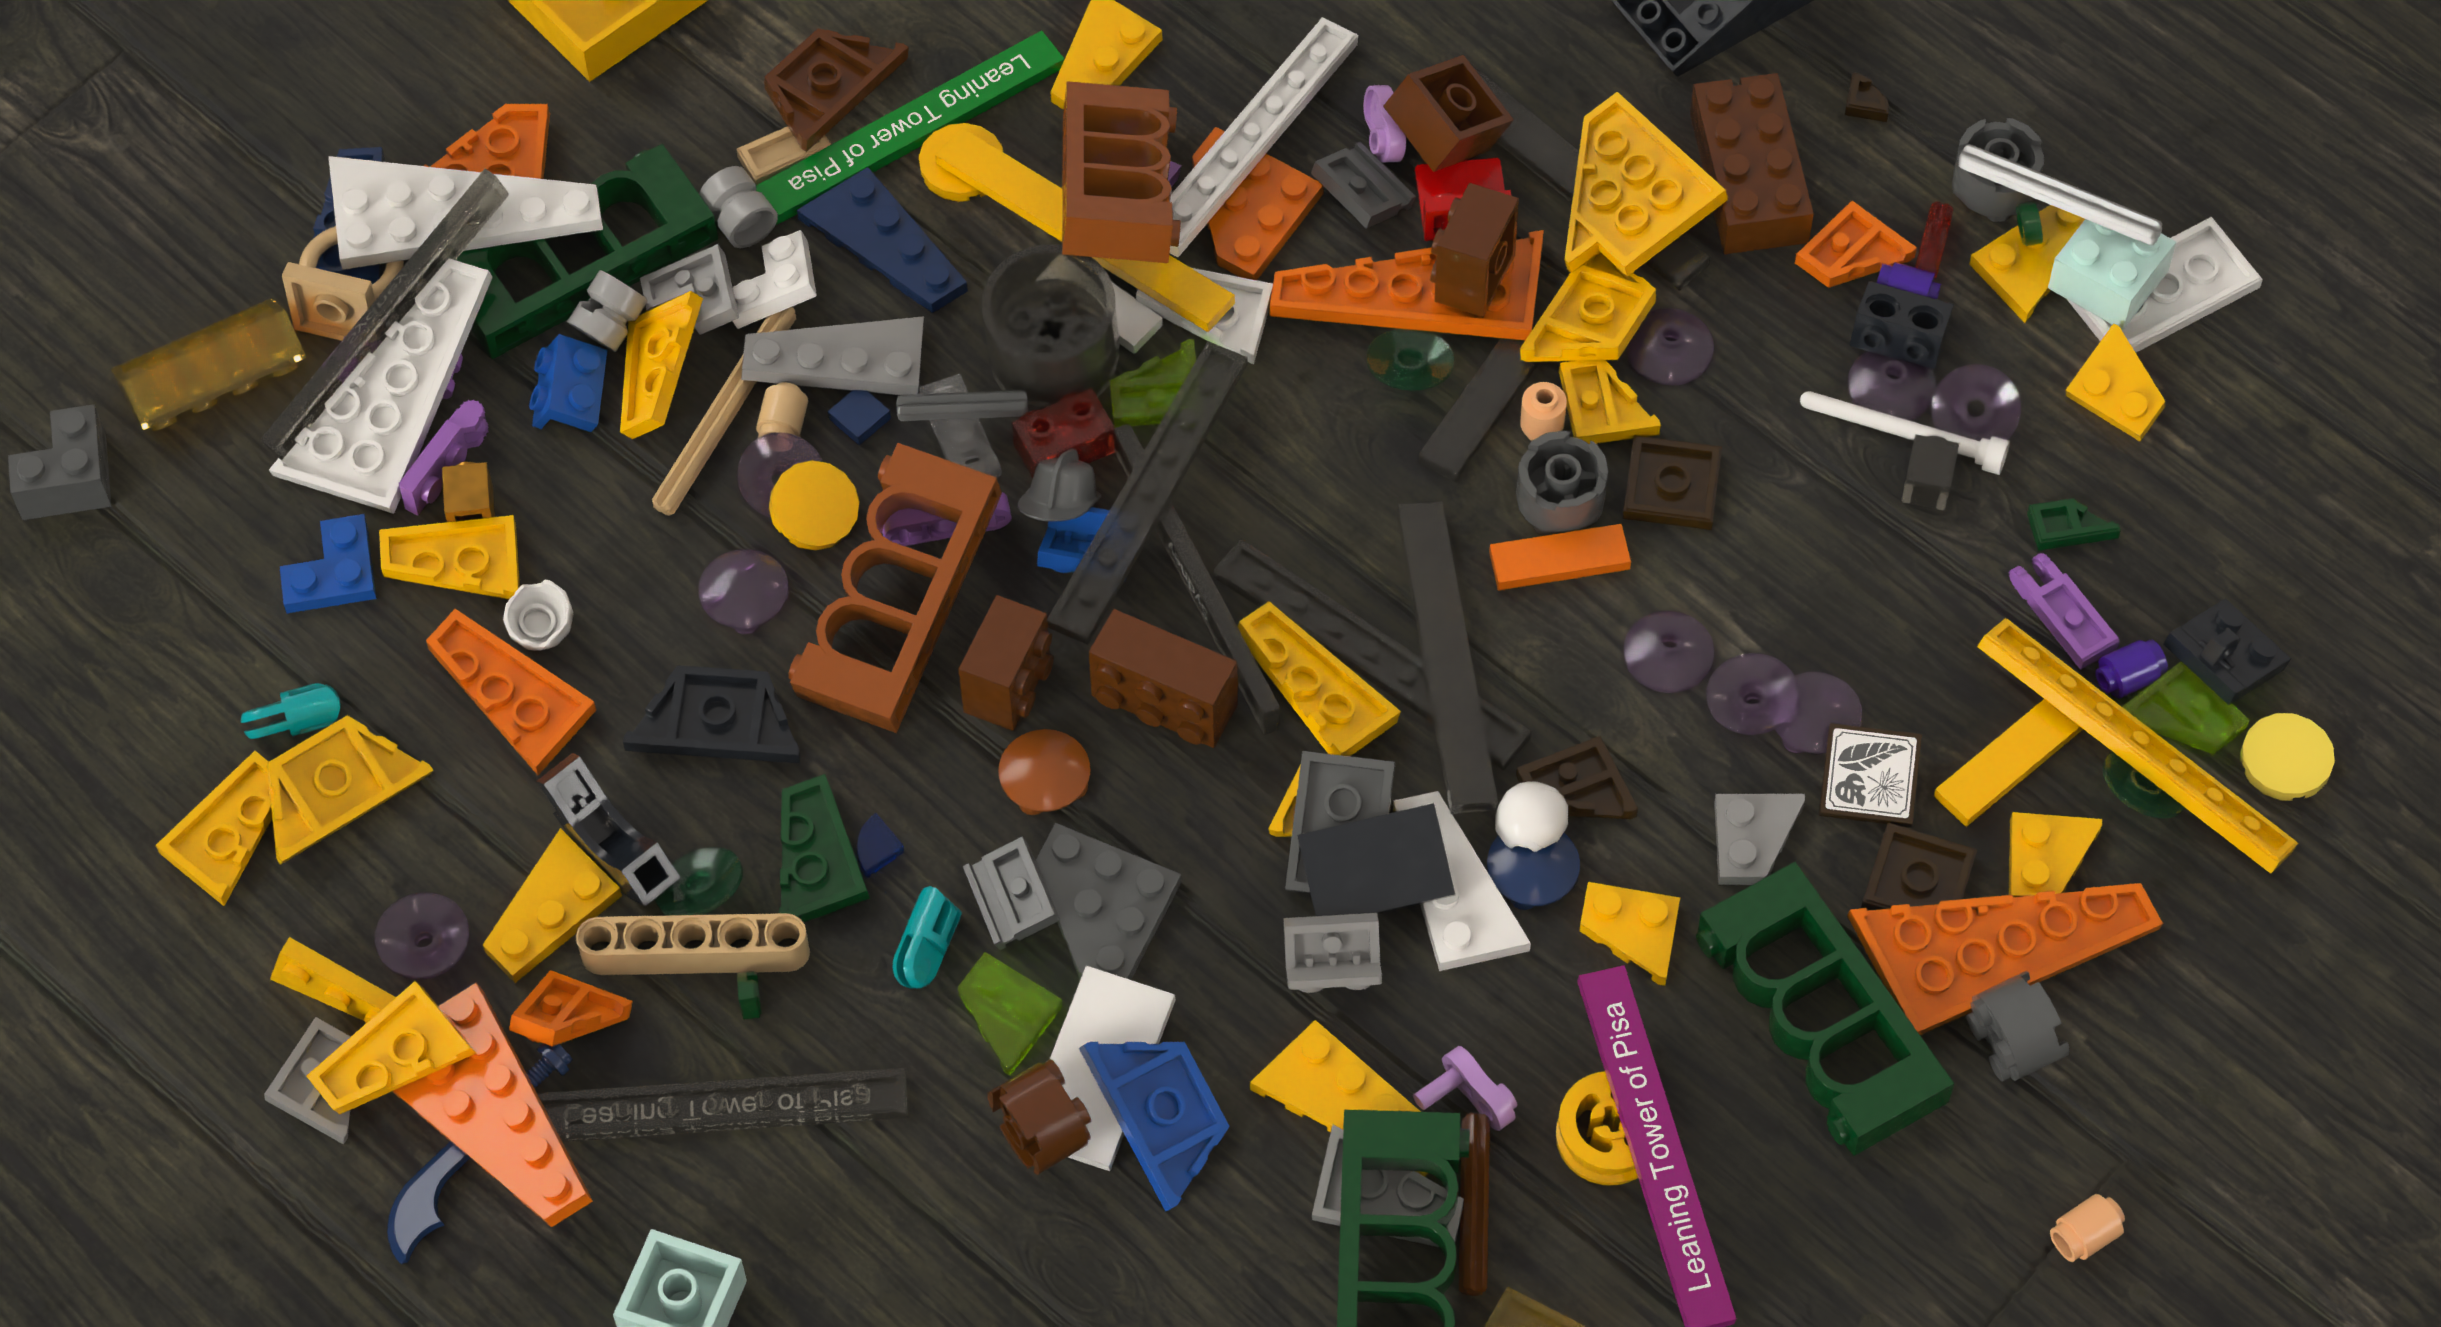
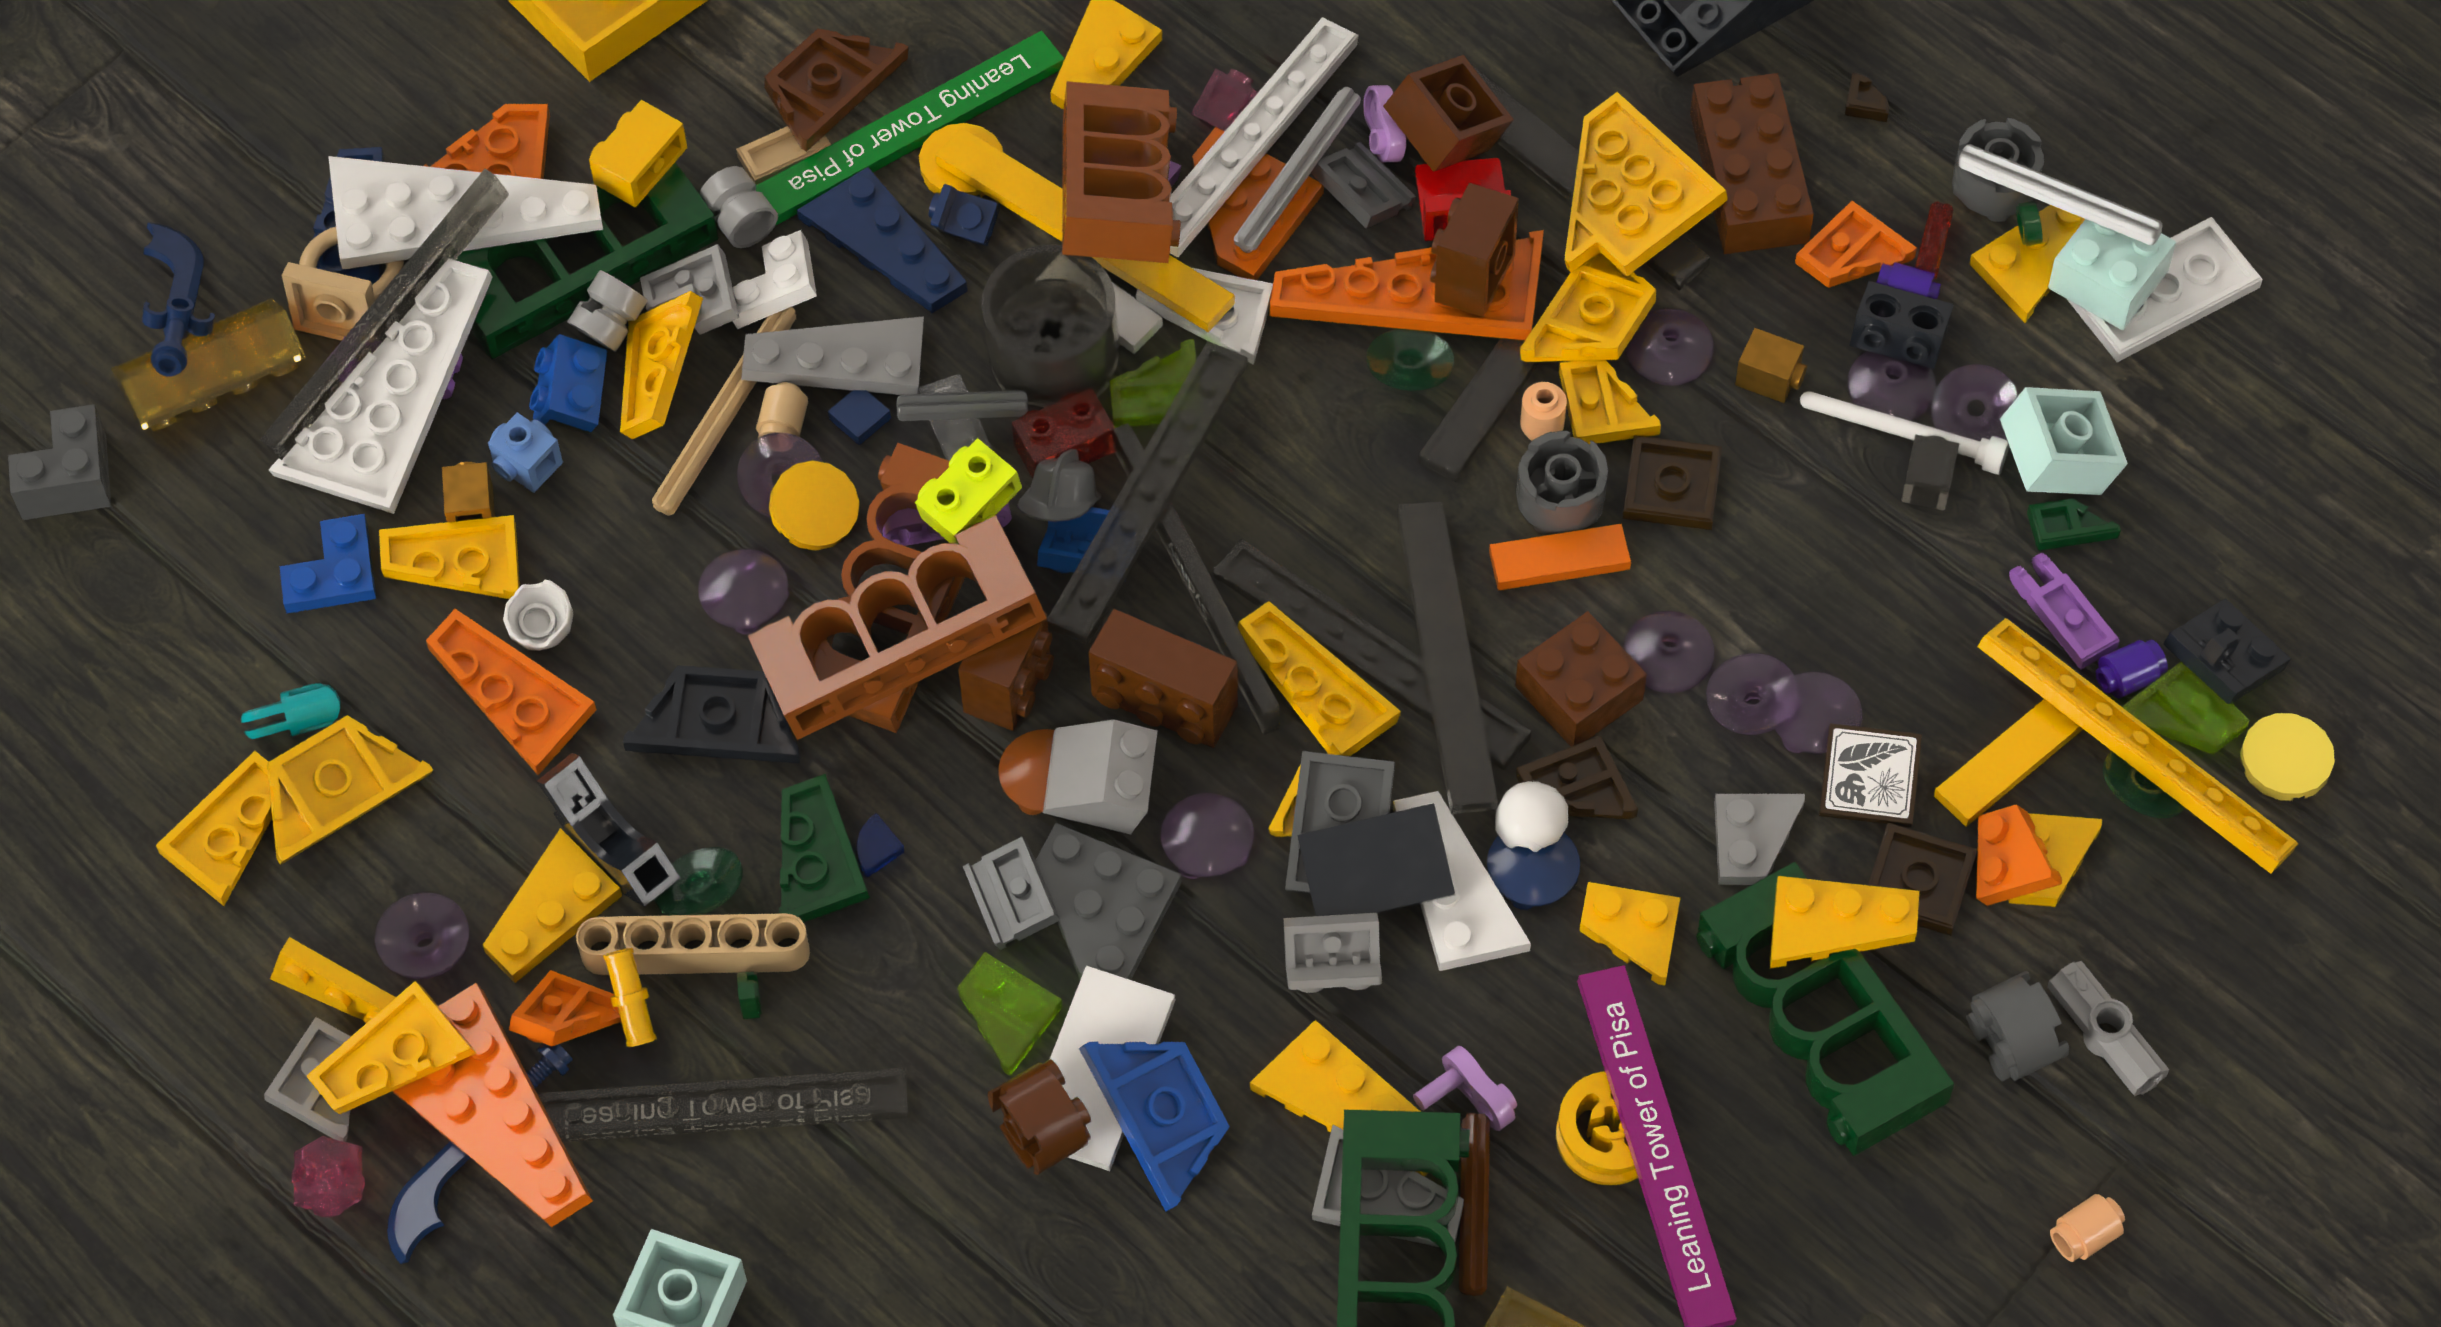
(177, 320): none -> dark blue sword
(327, 1176): none -> clear pink brick
(447, 448): medium lavender hinge -> none
(524, 452): none -> medium blue brick
(629, 997): none -> yellow pin
(637, 153): none -> yellow brick
(789, 648): none -> dark orange fence
(925, 939): teal arm -> none
(963, 215): none -> dark blue bracket
(968, 491): none -> neon yellow brick
(1101, 774): none -> light grey slope
(1207, 835): none -> clear purple dish
(1224, 98): none -> clear pink bracket
(1297, 170): none -> light grey axle
(1580, 680): none -> reddish brown brick
(1771, 366): none -> pearl gold brick
(1836, 917): none -> yellow wing
(1958, 948): orange wing -> none
(2011, 857): none -> orange wing
(2063, 441): none -> light aqua brick
(2117, 386): yellow wing -> none
(2125, 1050): none -> light grey piece

